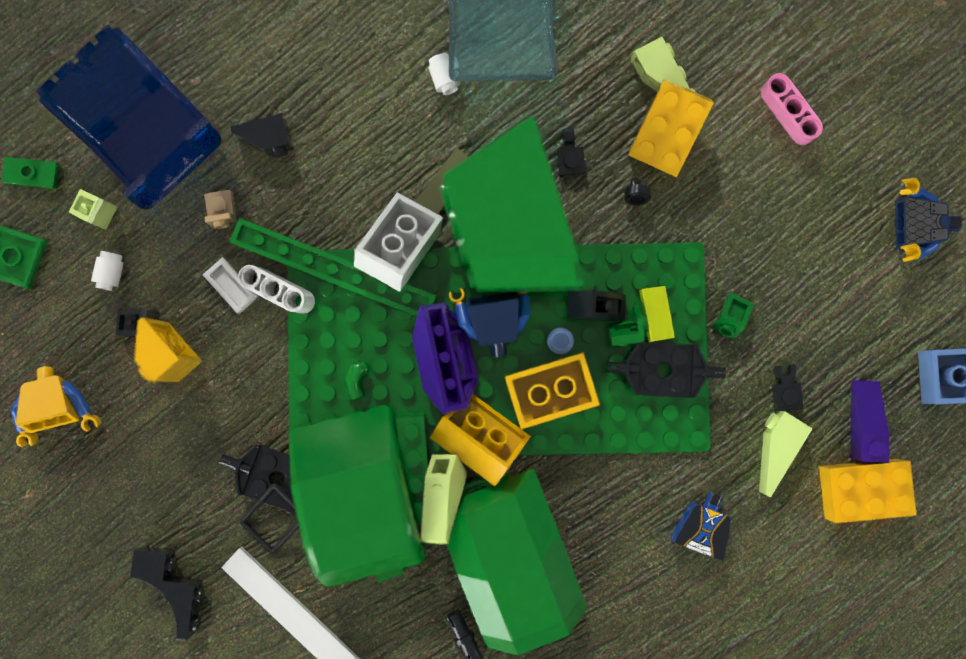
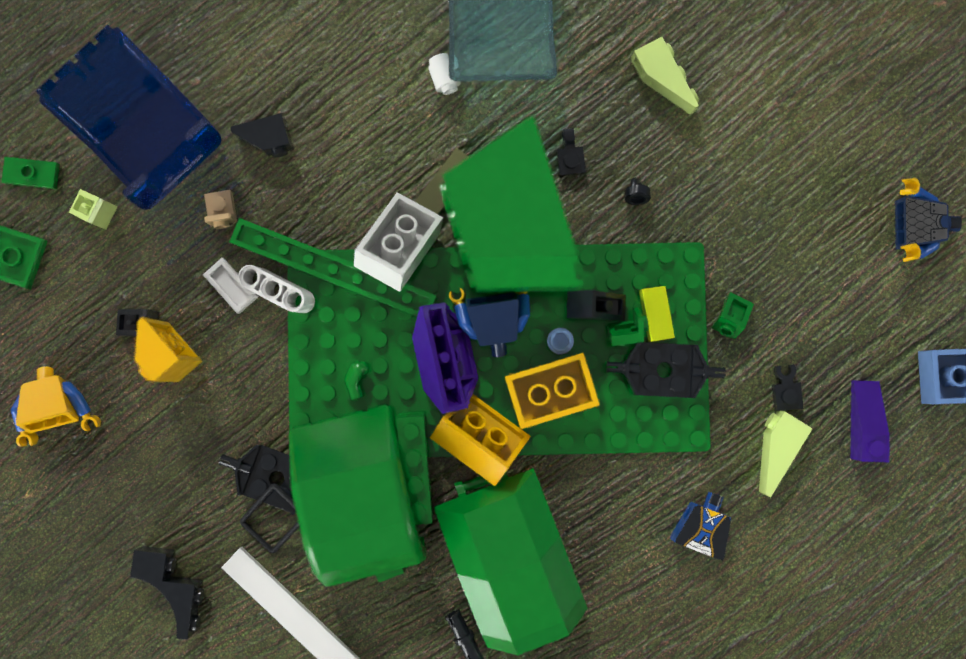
(107, 270): white brick -> none
(442, 496): yellowish green slope -> none
(670, 127): yellow brick -> none
(791, 96): bright pink beam -> none
(867, 490): yellow brick -> none

